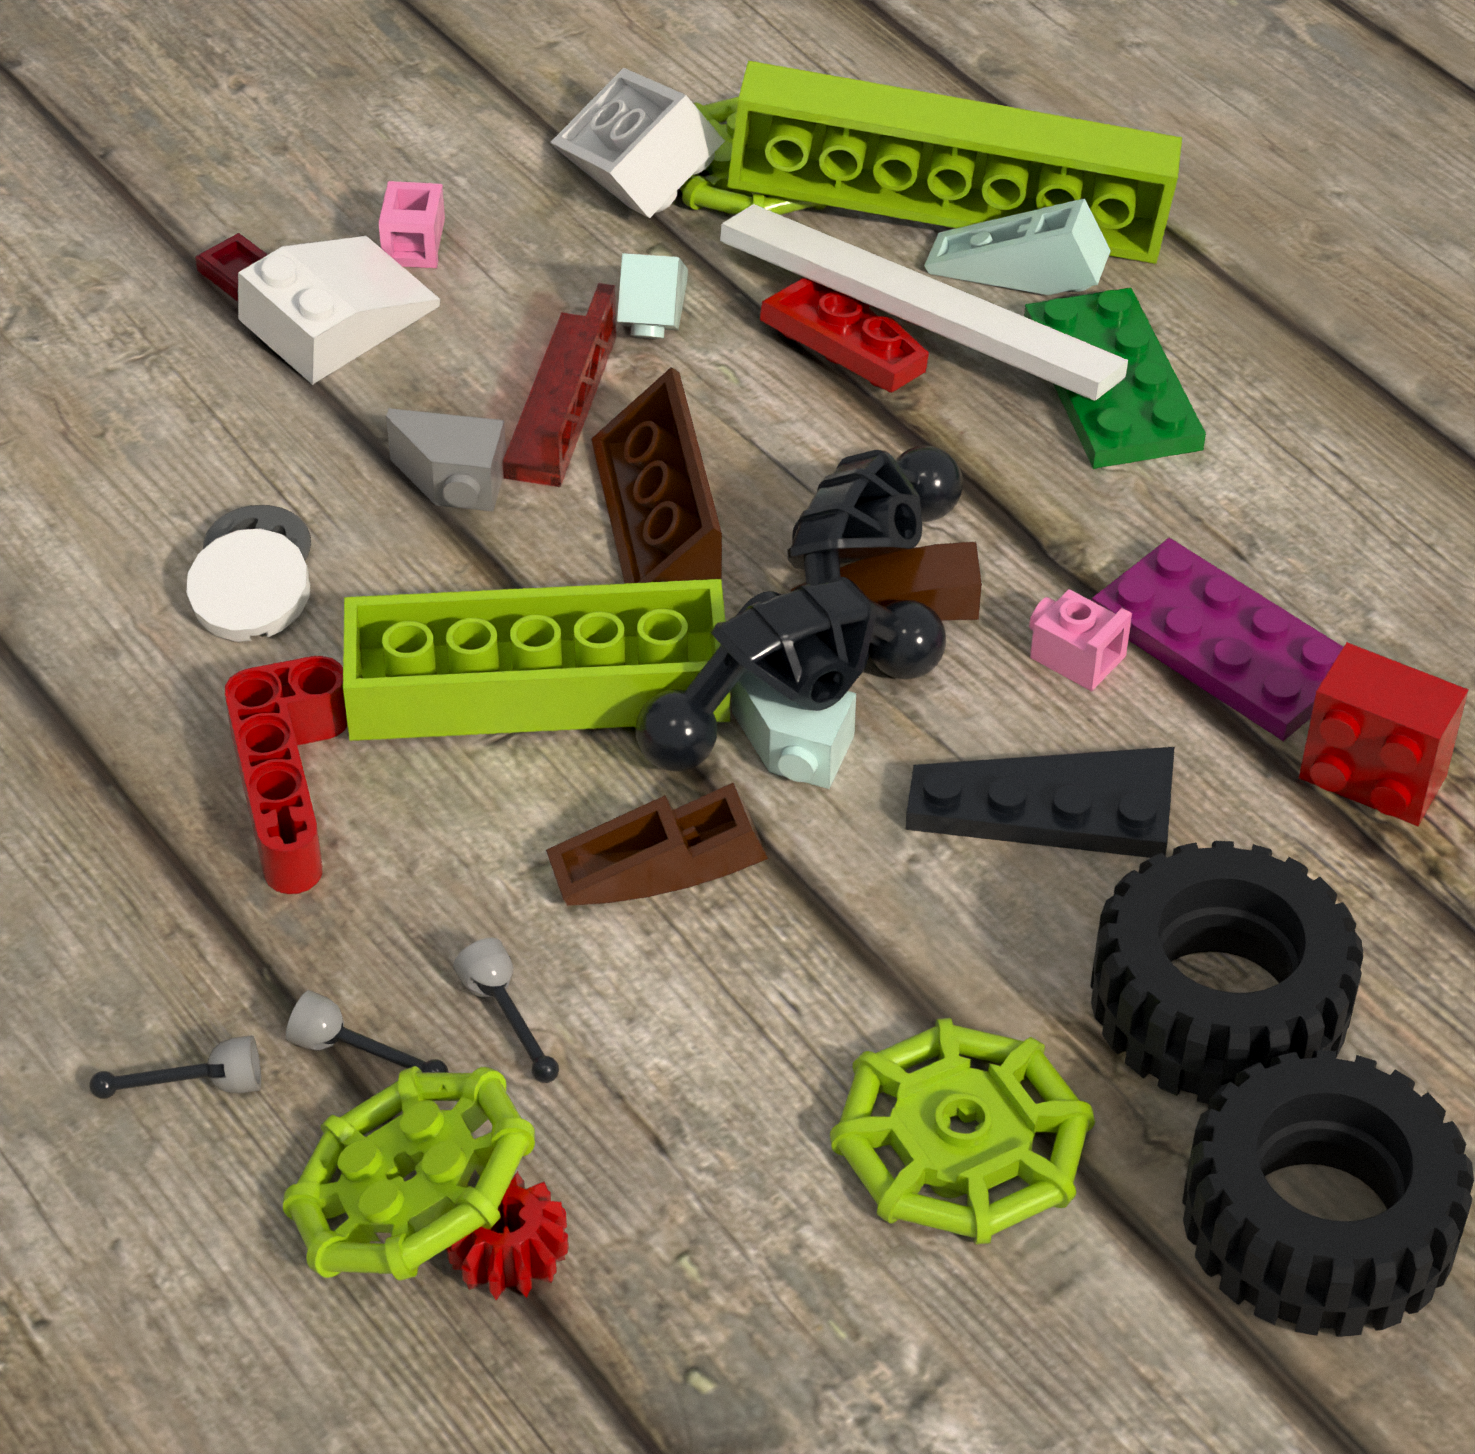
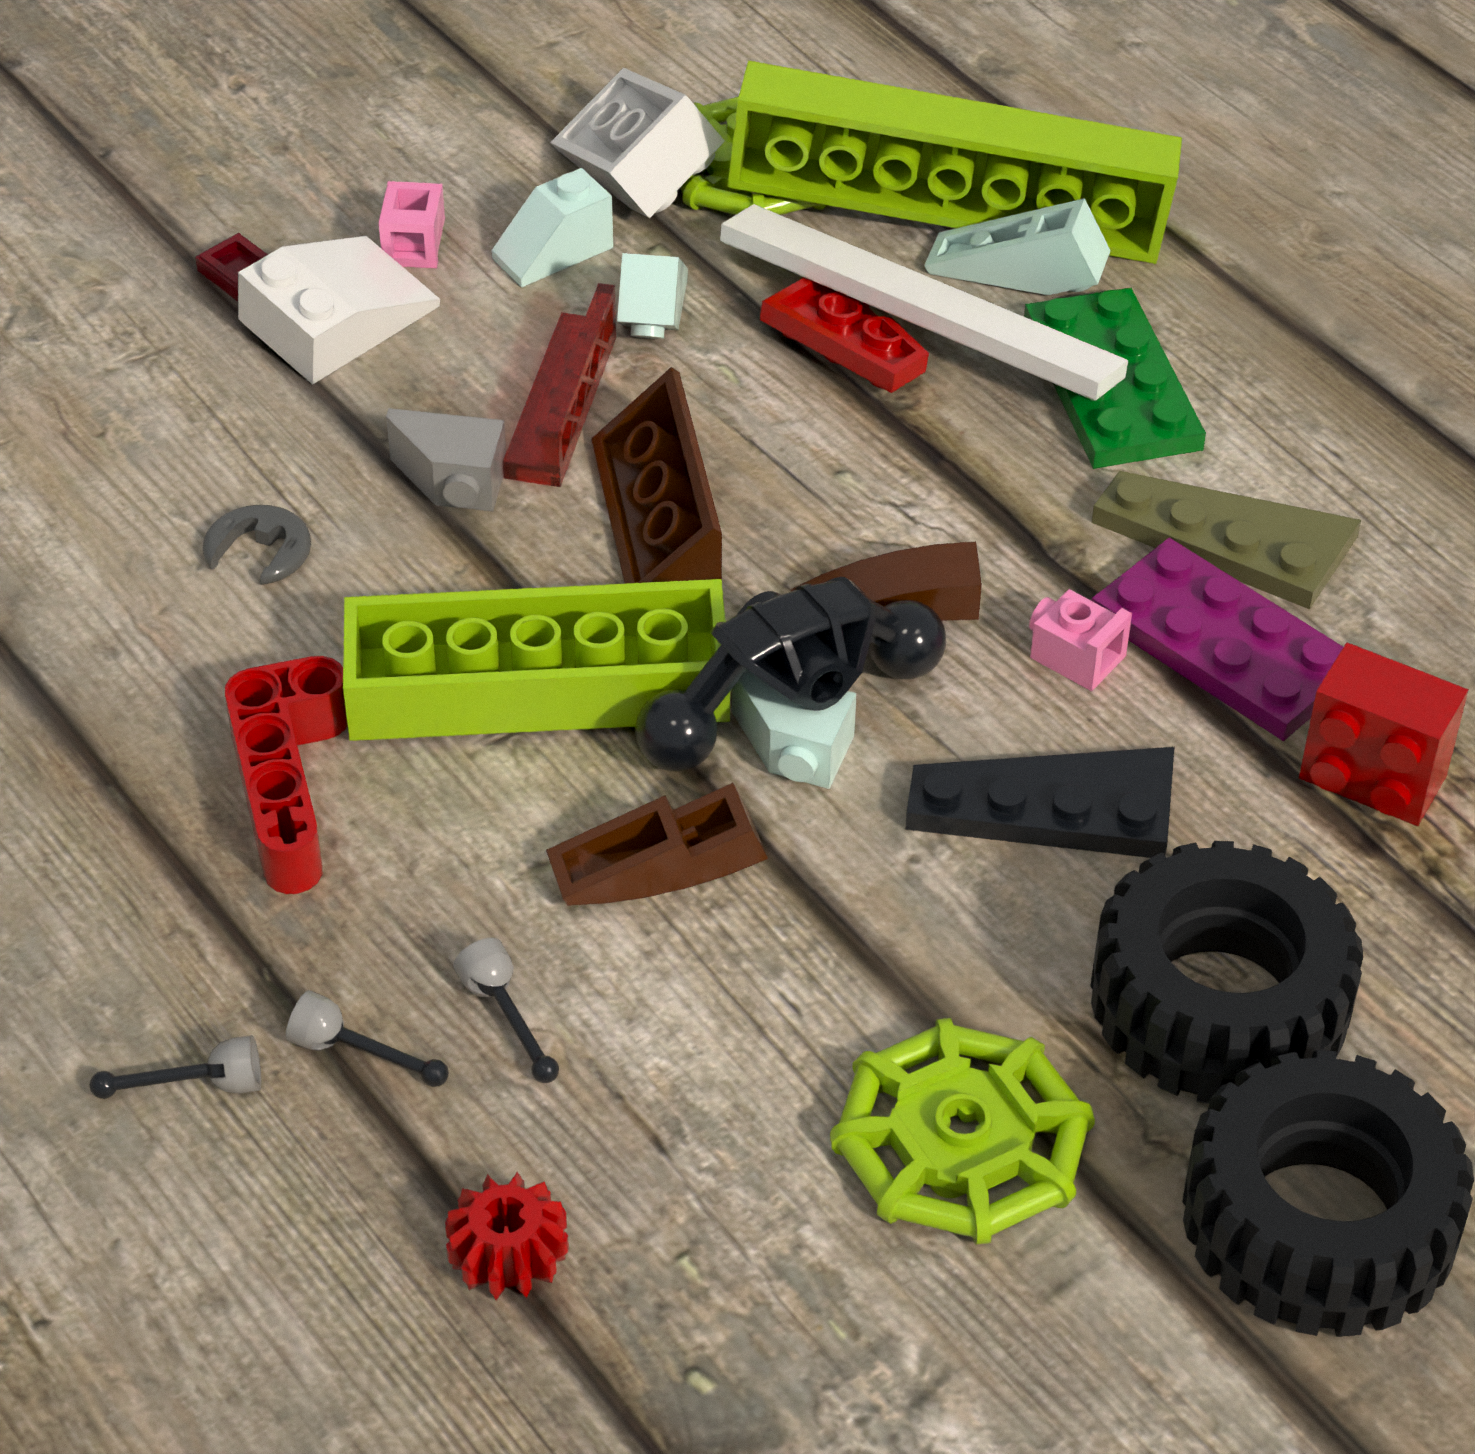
(248, 584): white tile -> none
(433, 1205): lime plate -> none
(556, 228): none -> light aqua slope
(873, 509): black piece -> none
(1249, 538): none -> olive wing

